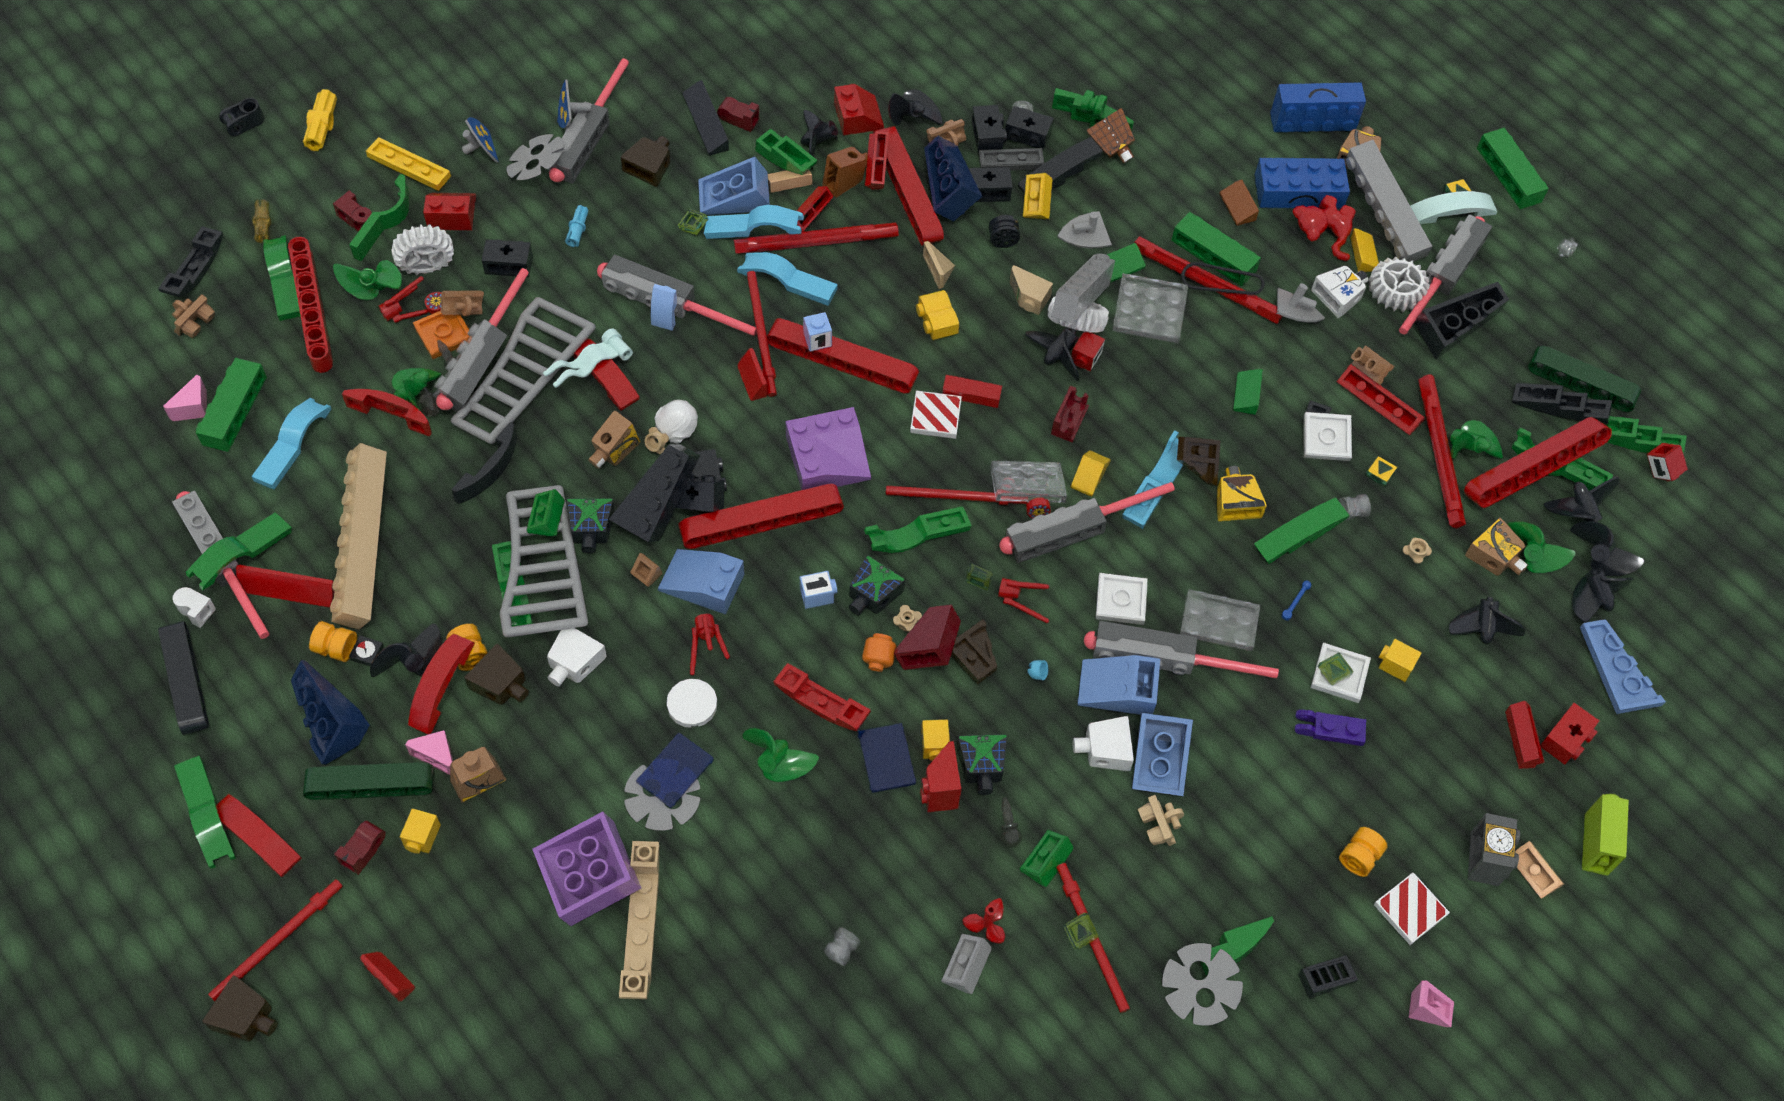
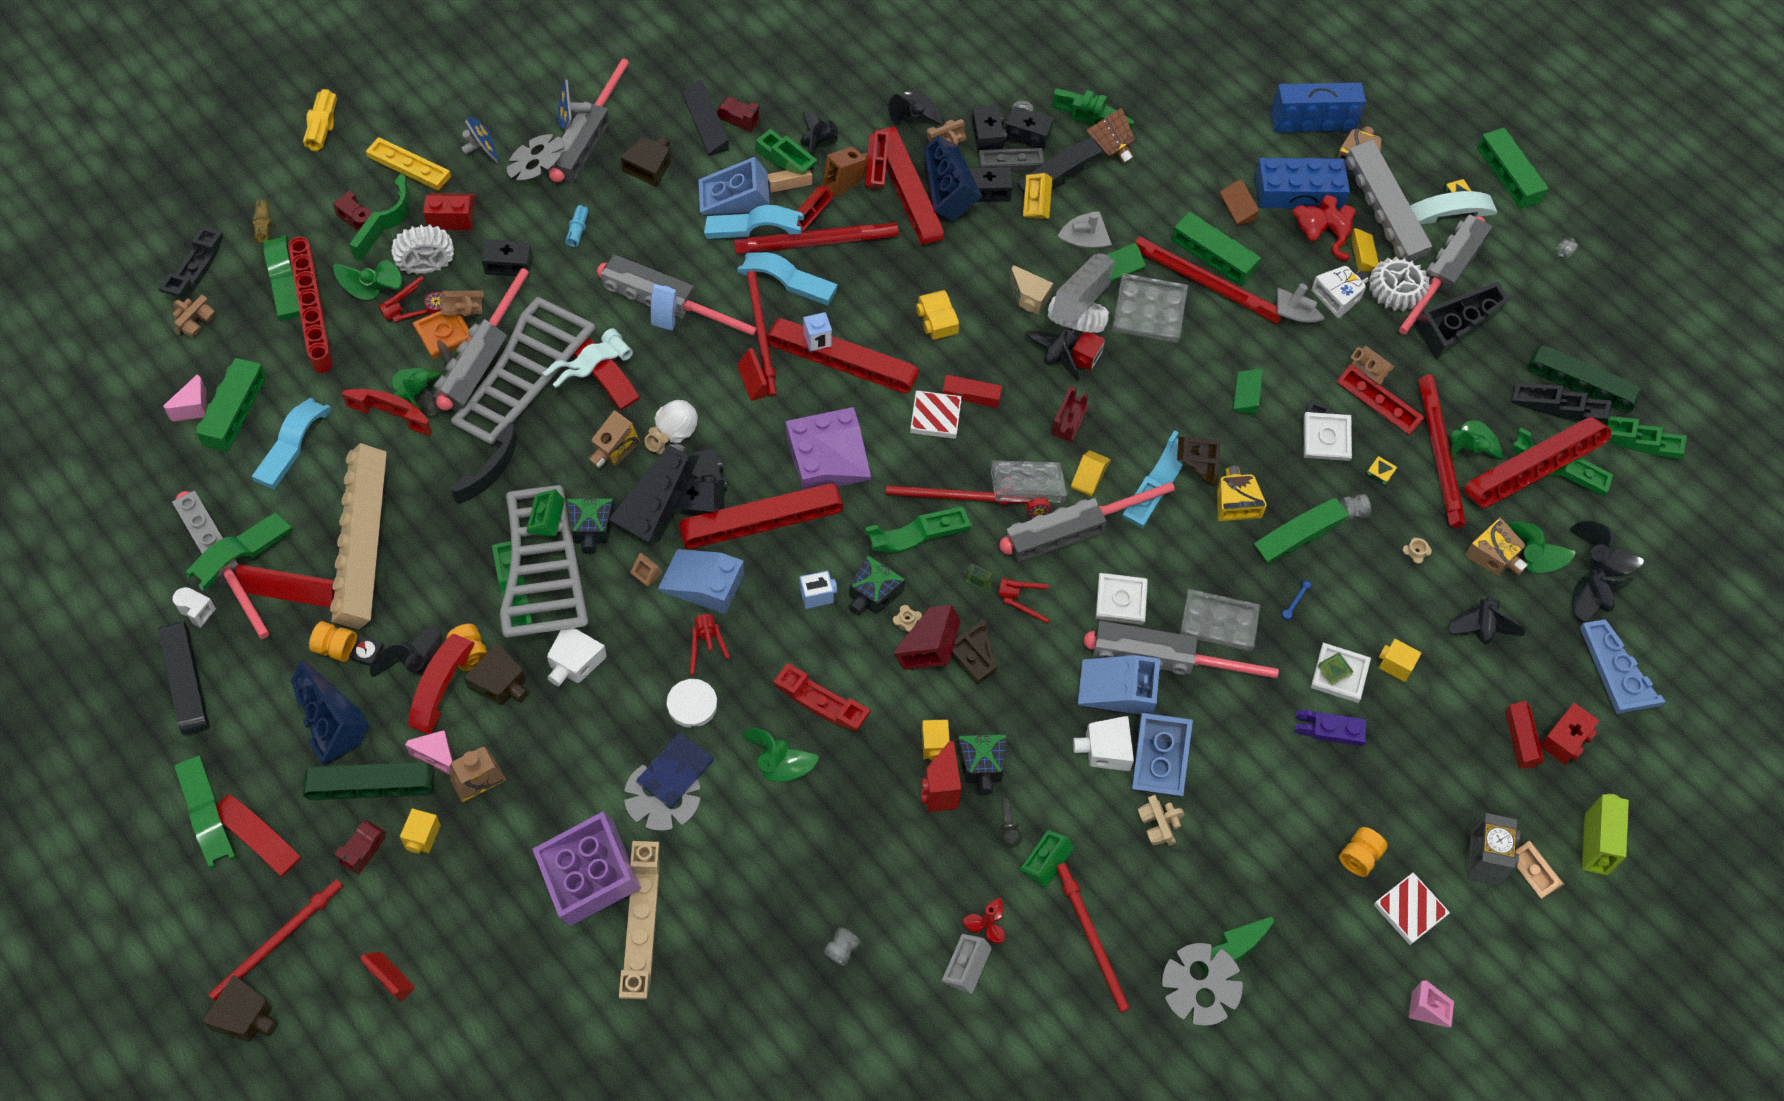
(243, 115): black piece -> none
(693, 222): clear green tile -> none
(856, 110): red slope -> none
(879, 652): orange head -> none
(886, 758): clear blue piece -> none
(938, 264): tan slope -> none
(1003, 229): black wheel -> none
(1038, 669): medium azure hinge -> none
(1081, 931): clear green tile -> none
(1224, 269): black piece -> none
(1310, 985): black slope -> none
(1585, 501): black piece -> none
(1667, 461): red brick -> none

